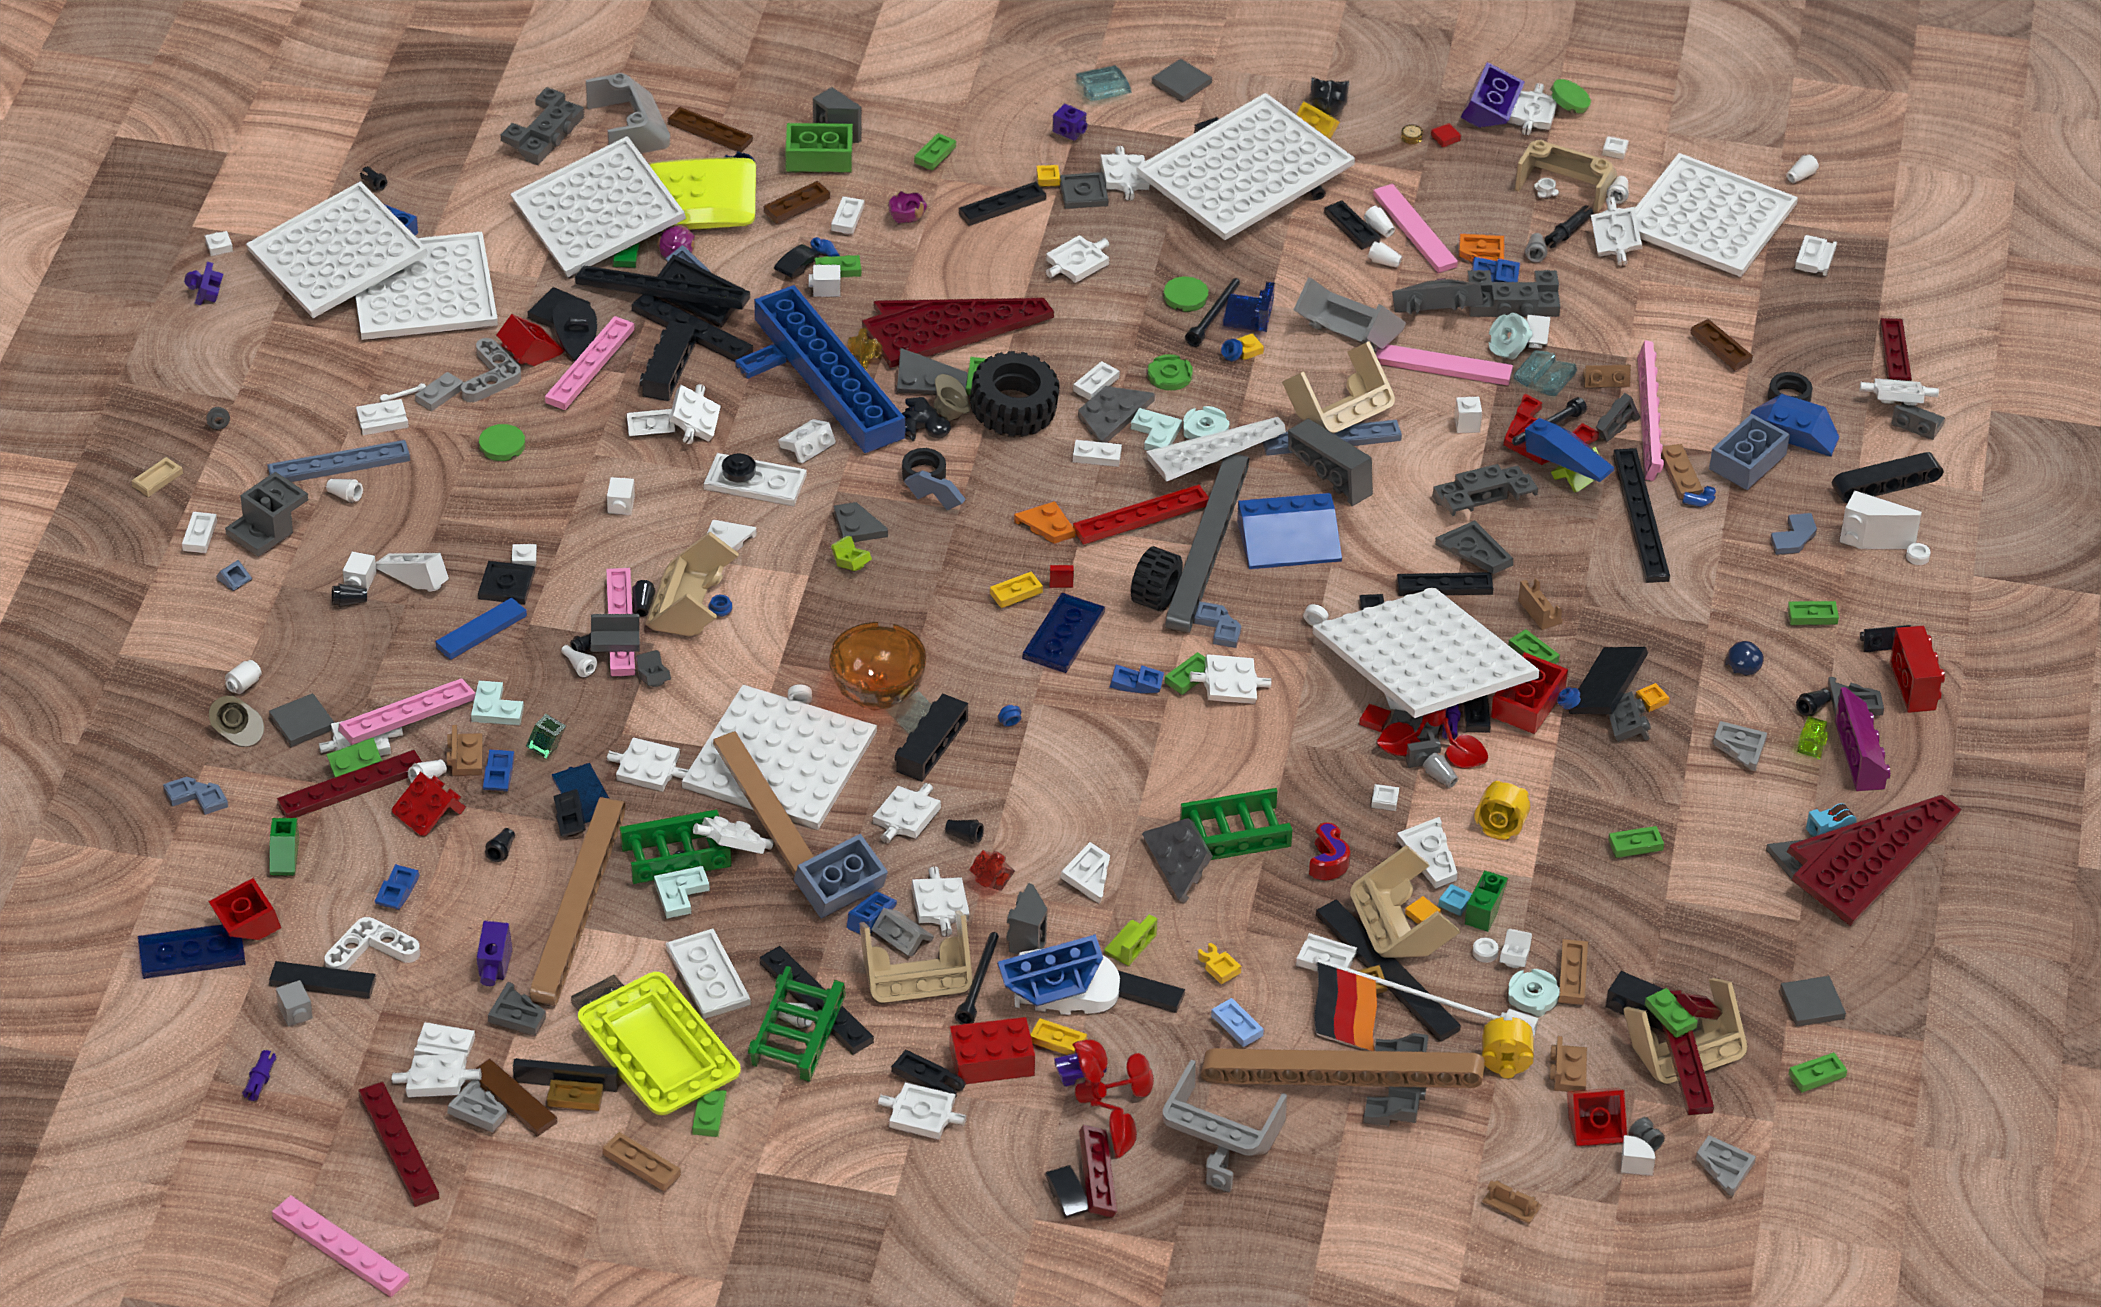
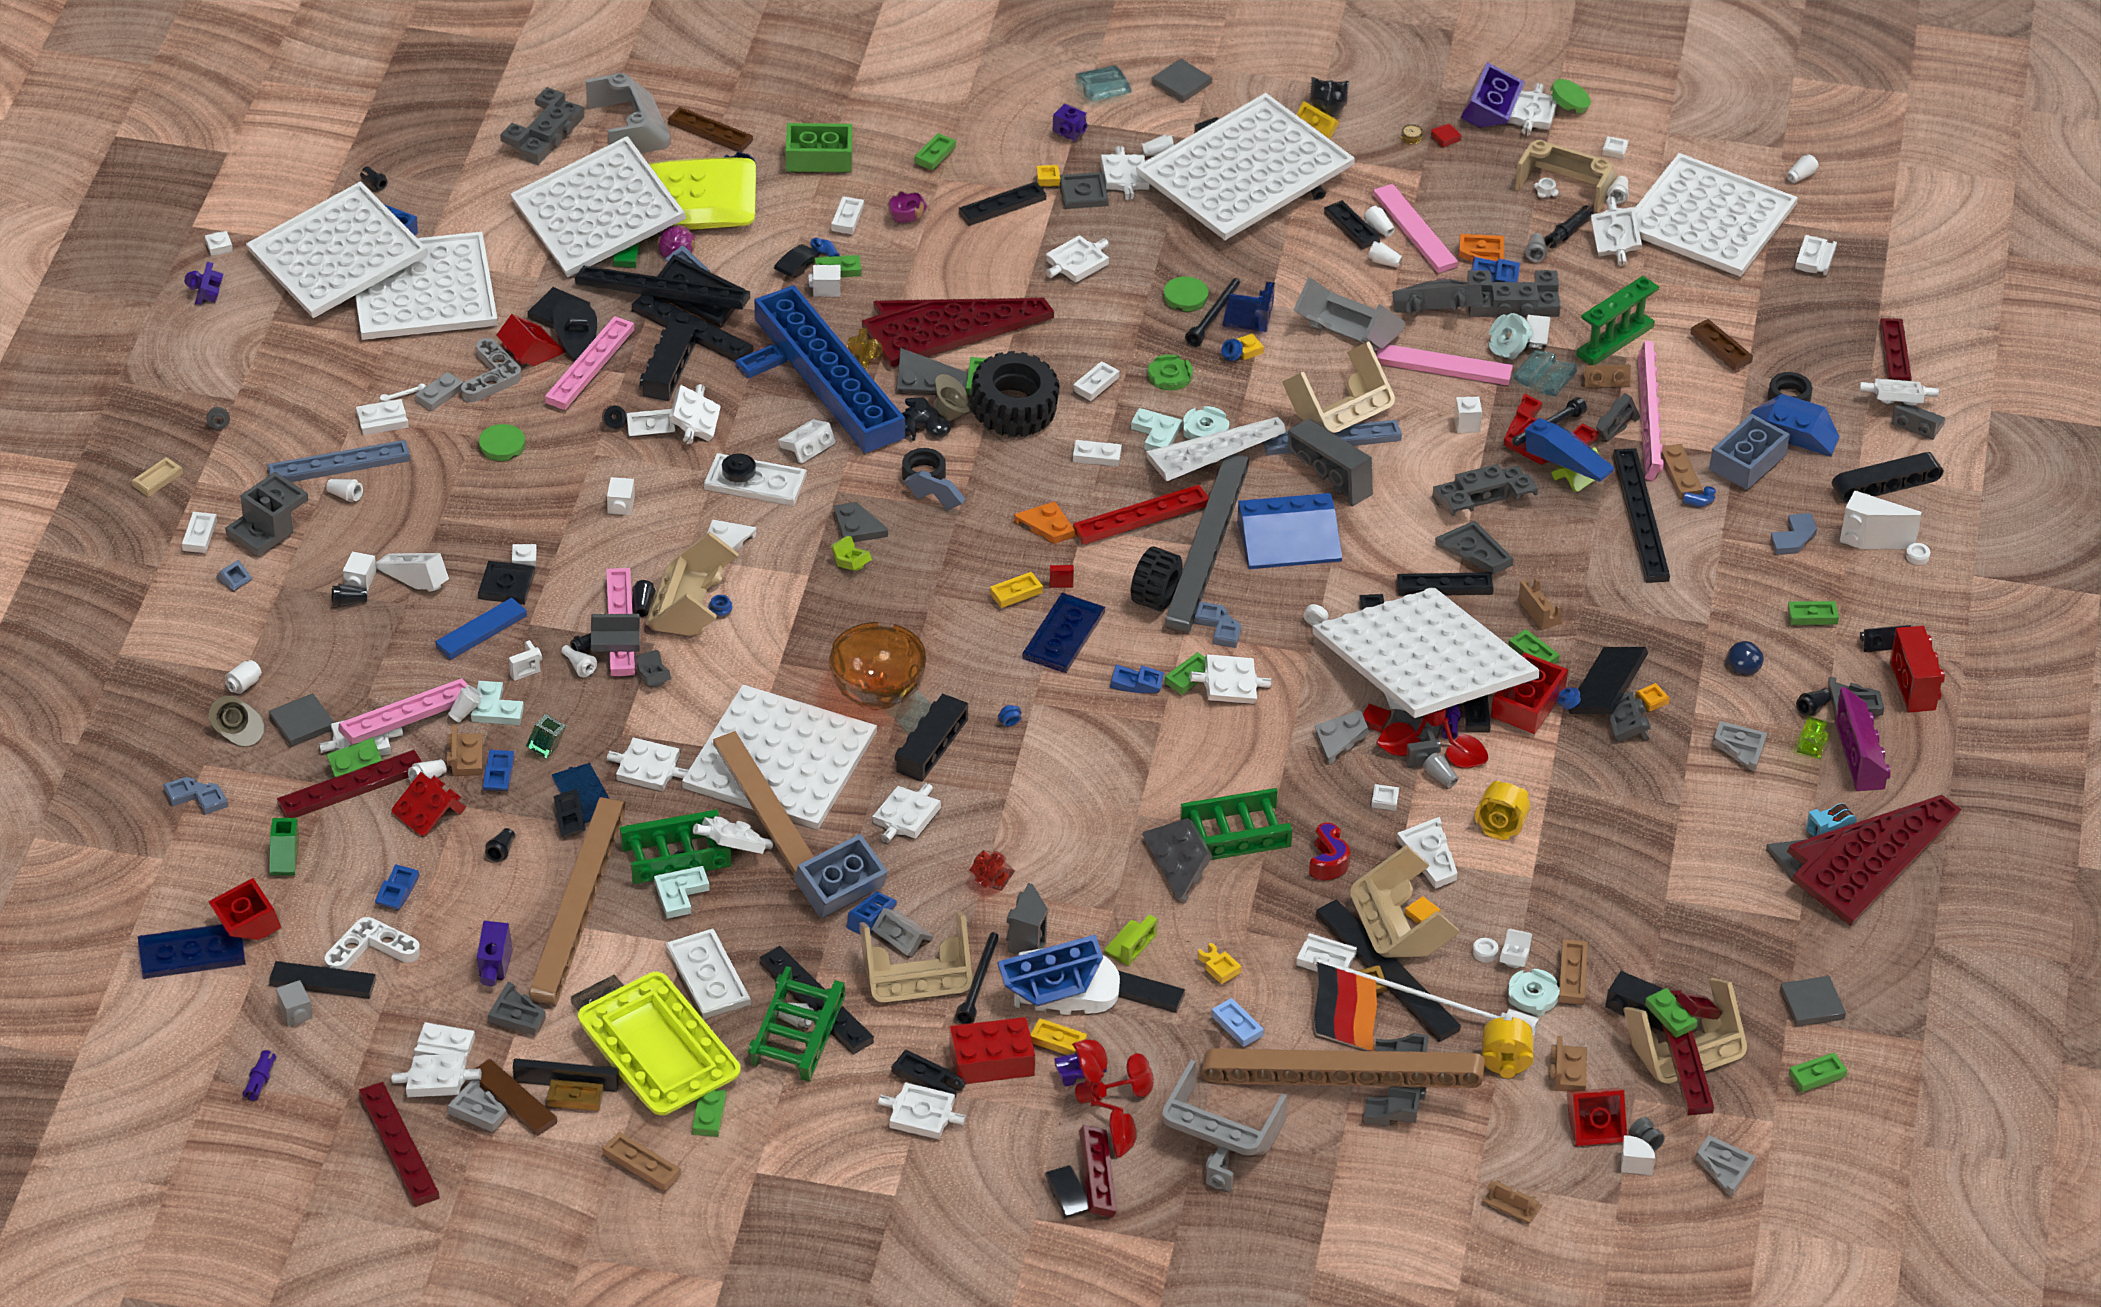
(340, 1246): bright pink plate -> none
(465, 702): none -> white cone
(526, 662): none -> white bracket
(618, 418): none -> black tile
(796, 202): reddish brown plate -> none
(800, 693): white tile -> none
(836, 108): dark grey slope -> none
(938, 900): white plate -> none
(967, 830): black cone -> none
(1088, 871): white wing -> none
(1112, 410): flat silver wing -> none
(1157, 145): none -> white cone
(1341, 733): none -> light grey wing
(1454, 899): medium azure plate -> none
(1485, 901): green slope -> none
(1625, 331): none -> green fence
(1636, 841): bright green plate -> none

